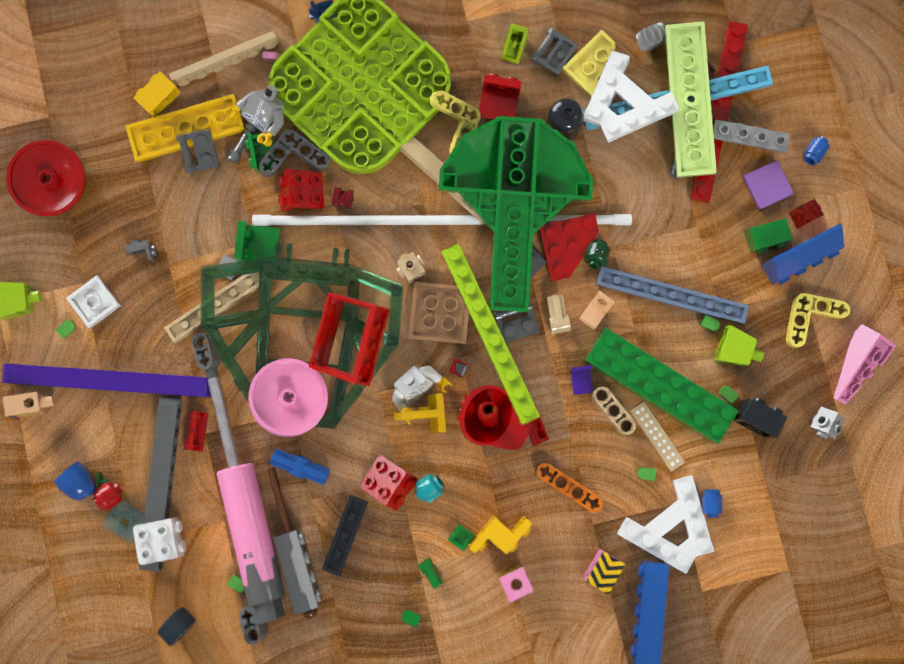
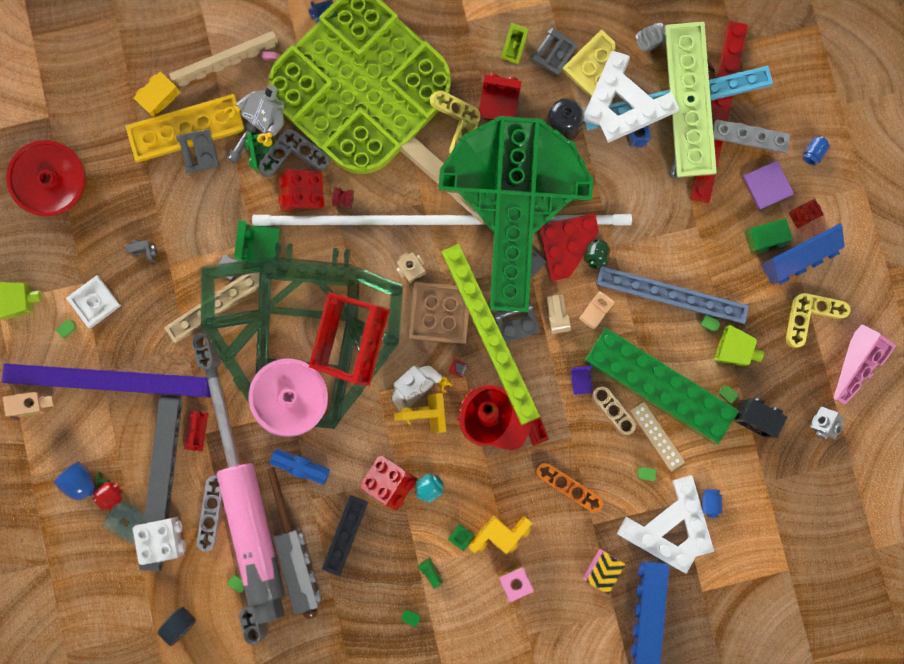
(208, 512): none -> light grey beam
(639, 141): none -> blue brick

